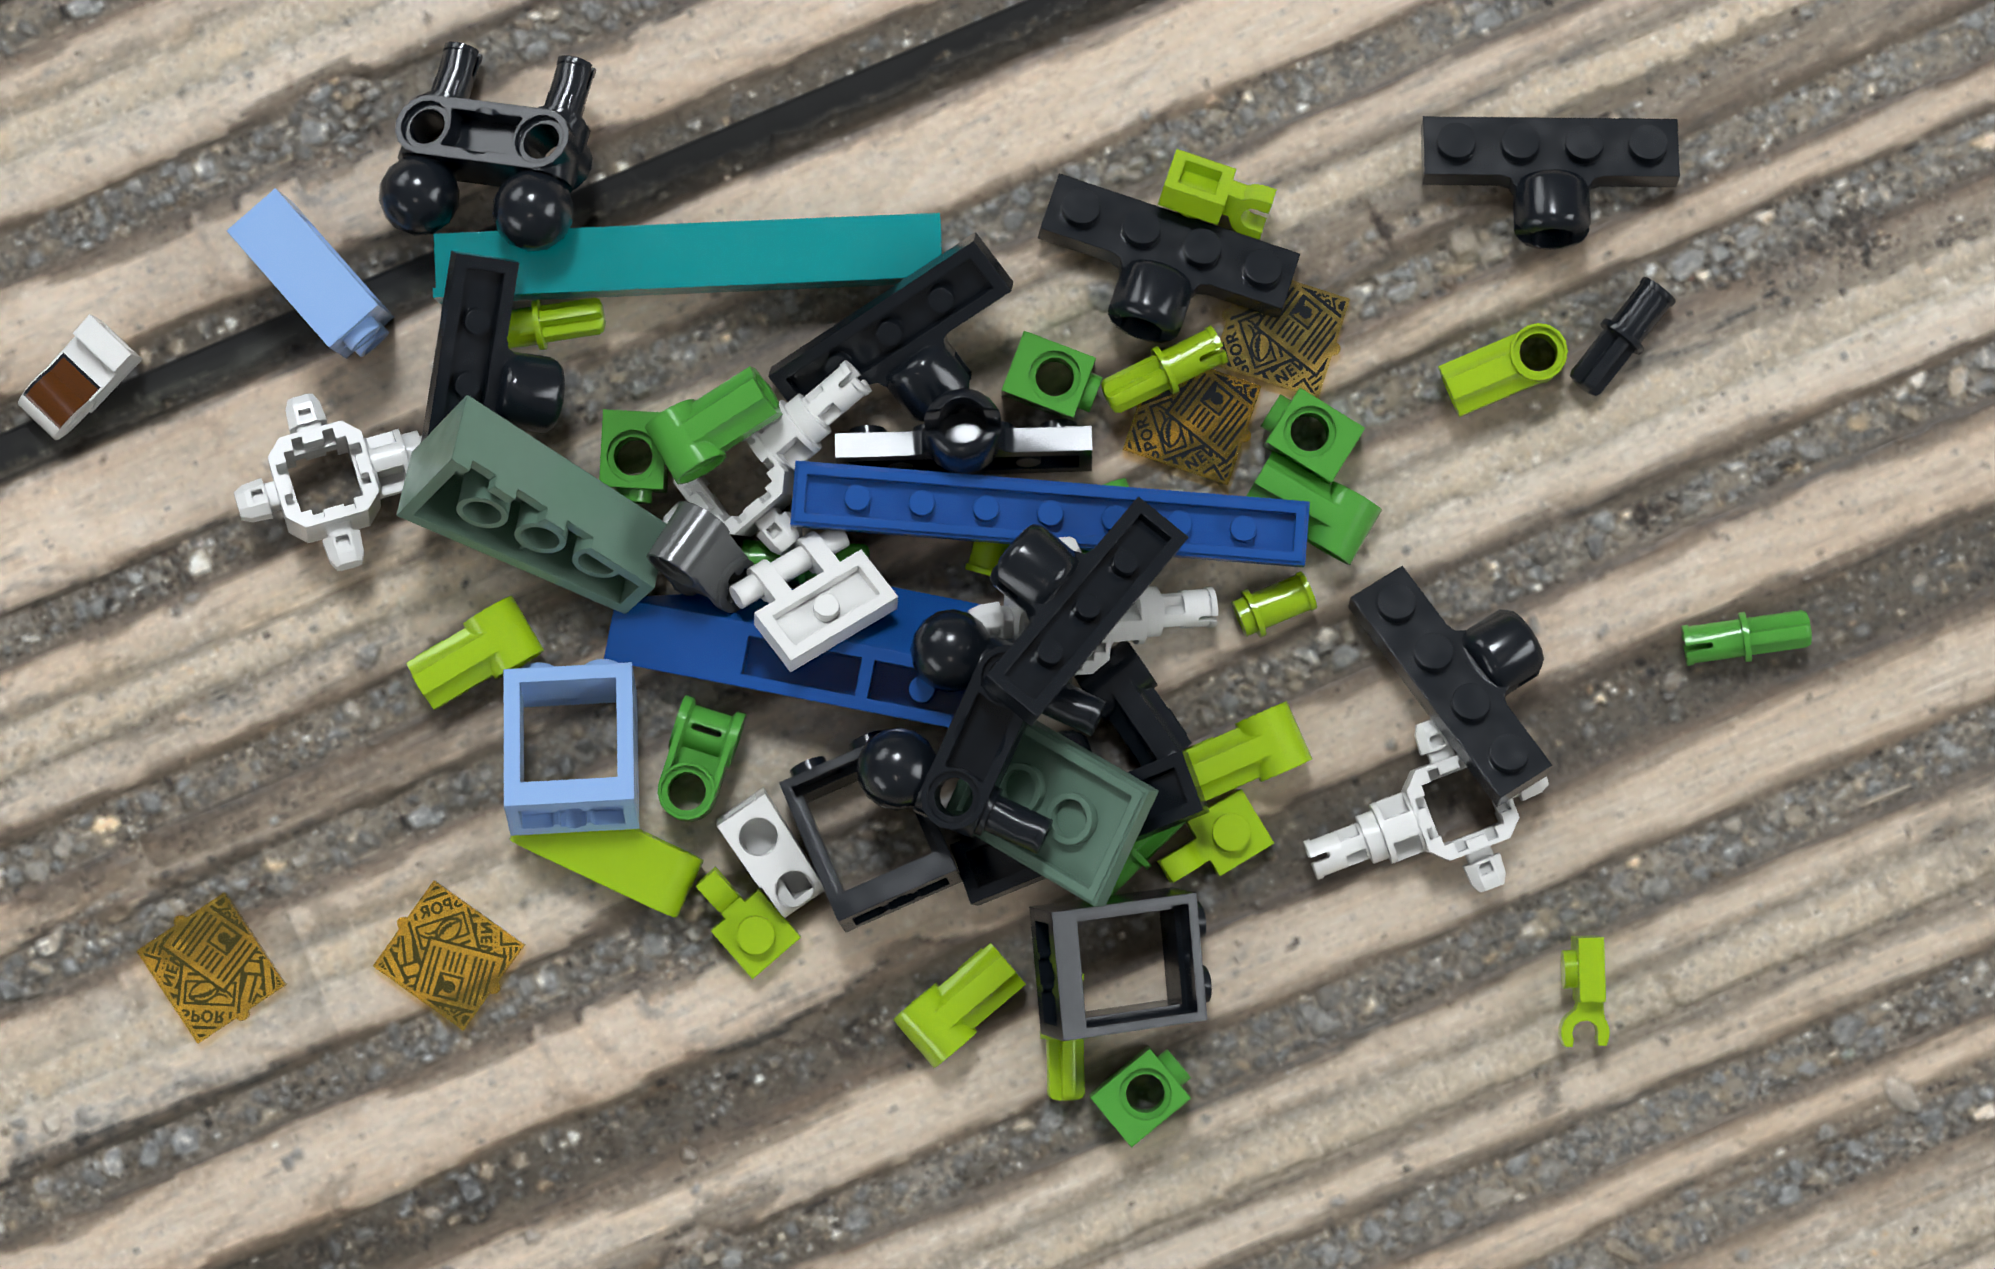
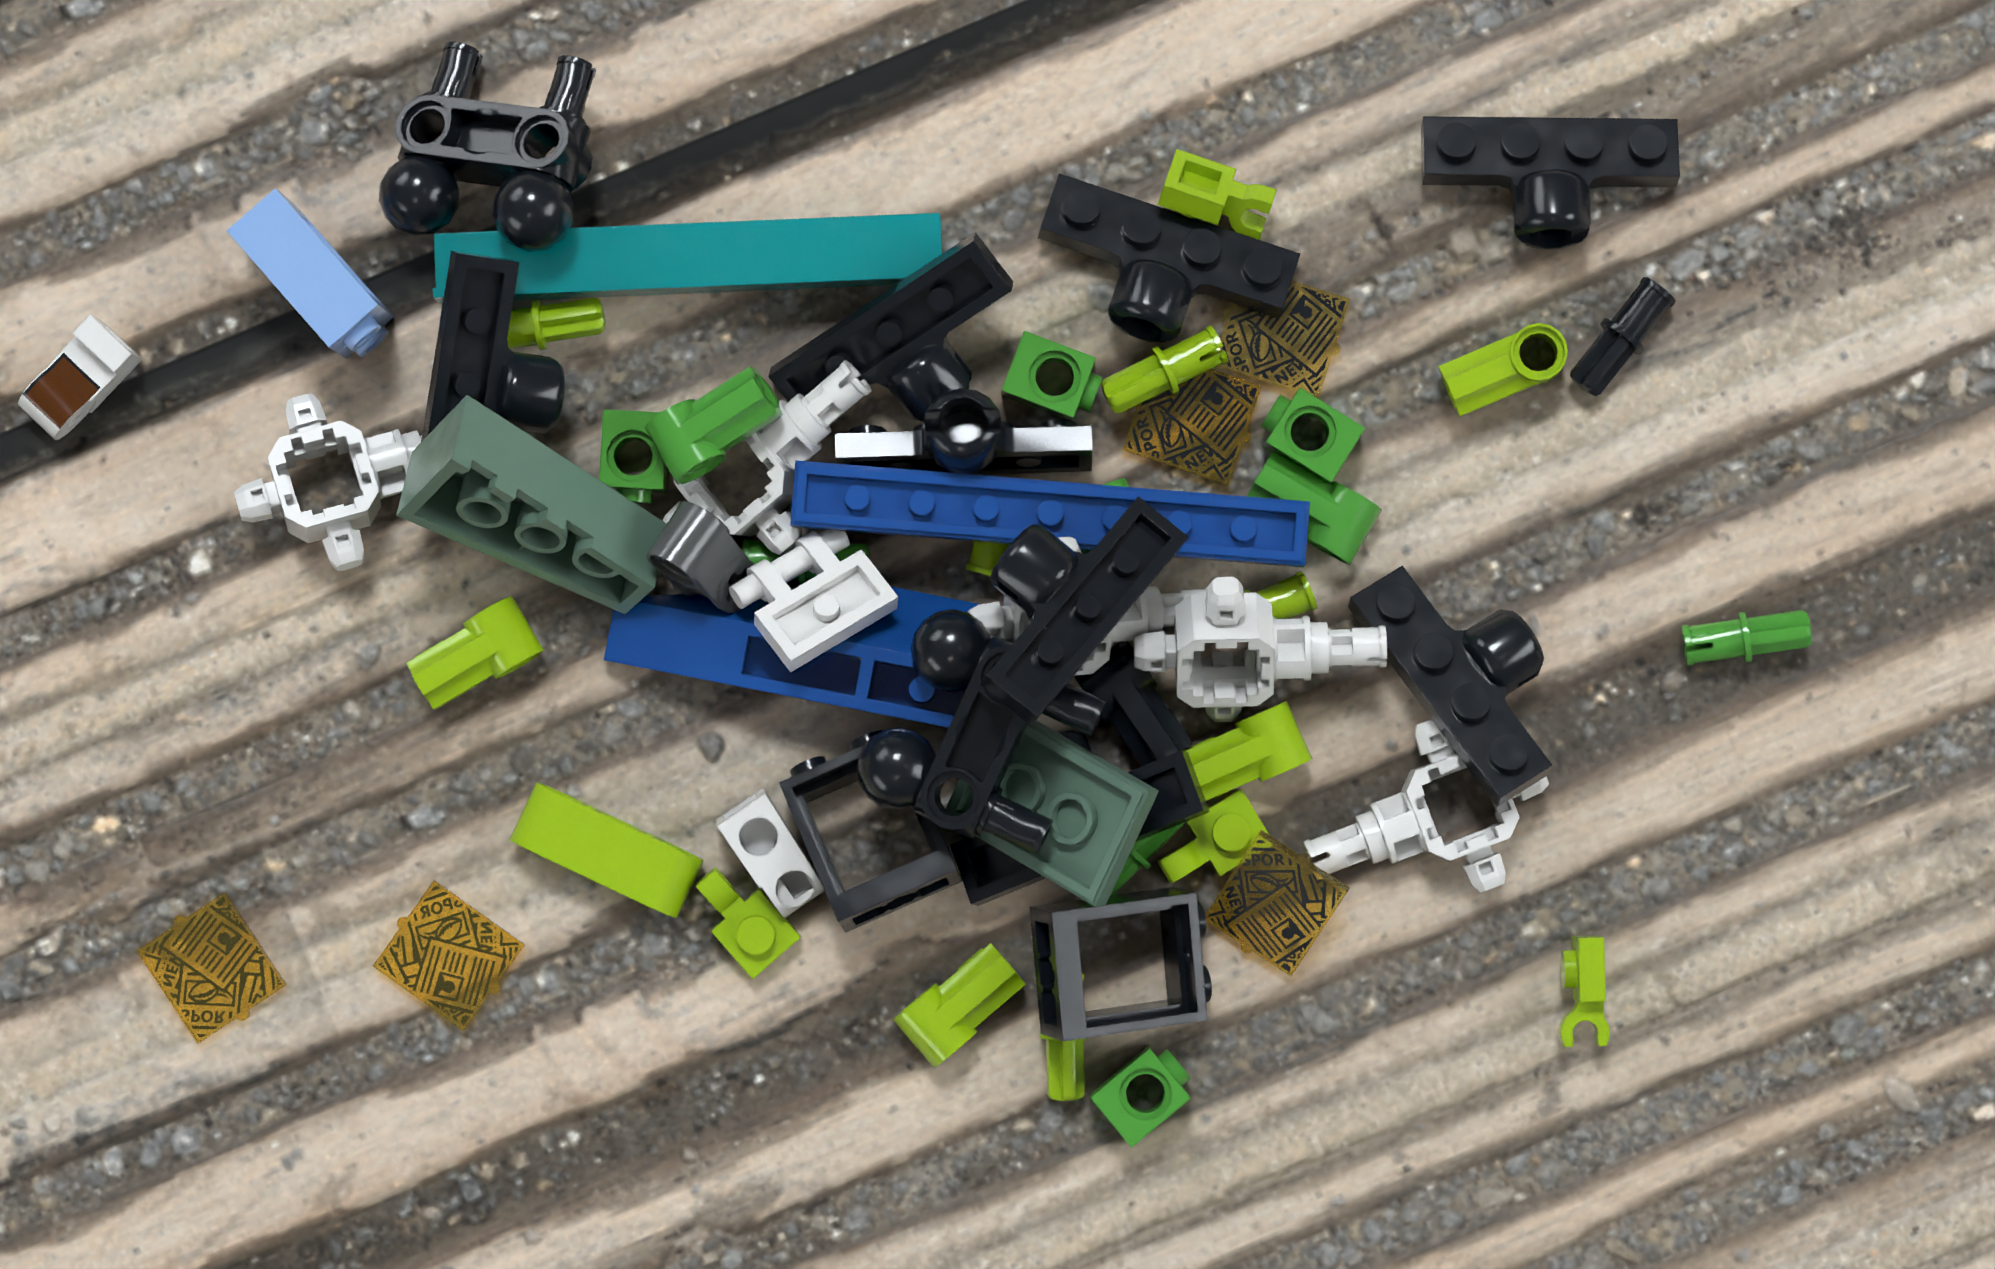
(571, 803): light blue window -> none
(699, 755): bright green piece -> none
(1274, 649): none -> white piece
(1276, 903): none -> clear yellow piece

